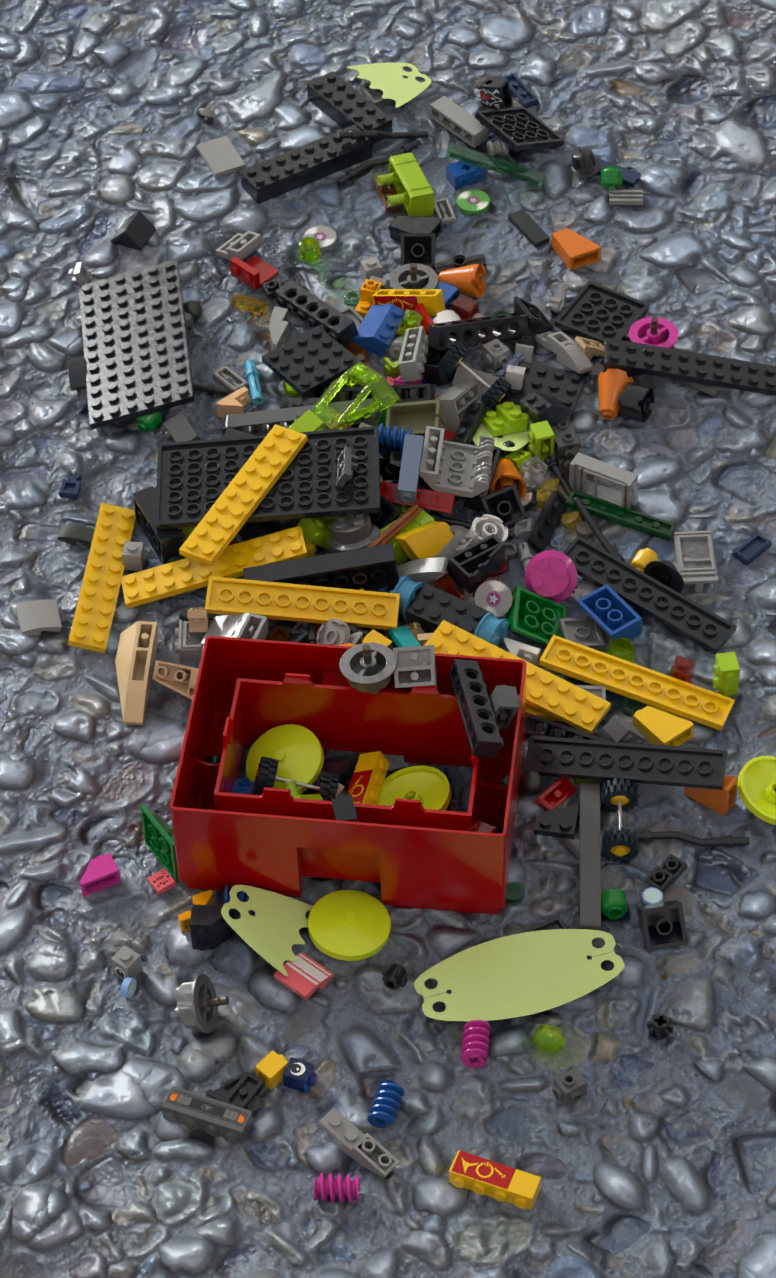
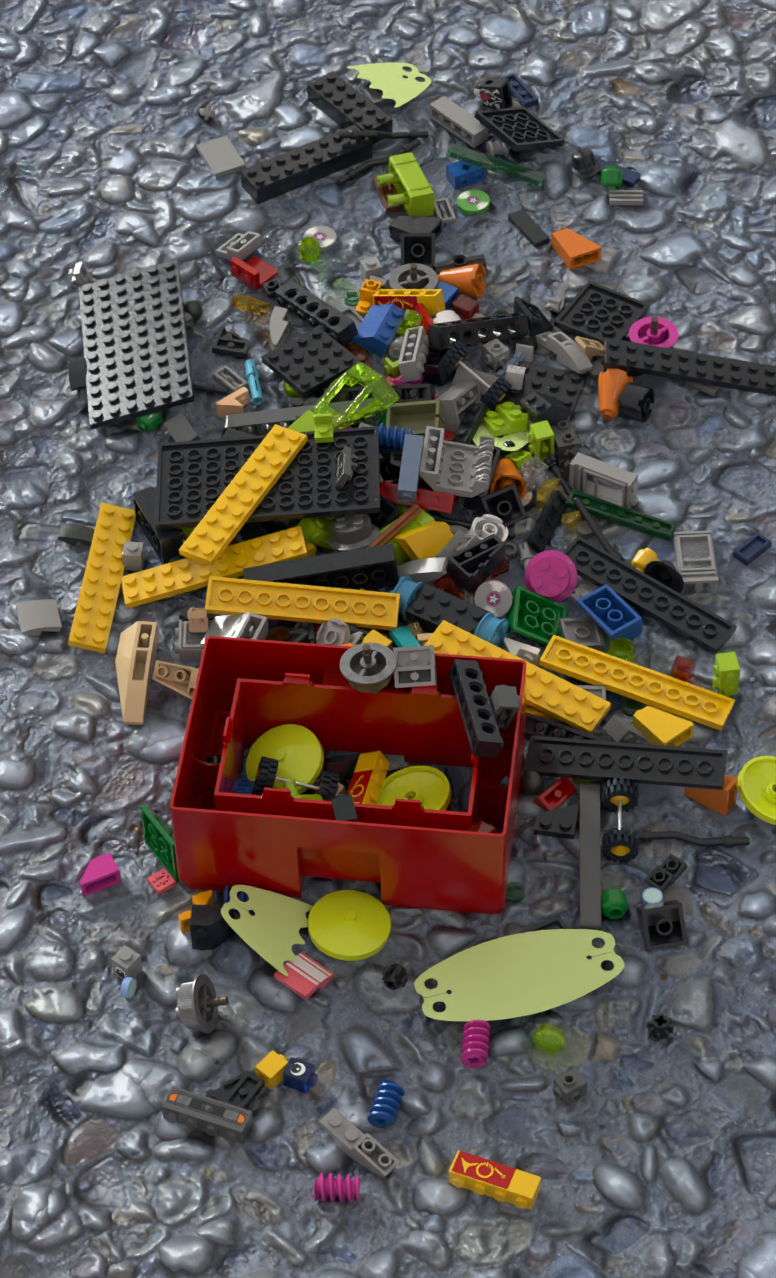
(71, 487): dark blue plate -> none
(134, 232): black slope -> none
(230, 344): none -> black wing
(324, 428): none -> lime bracket

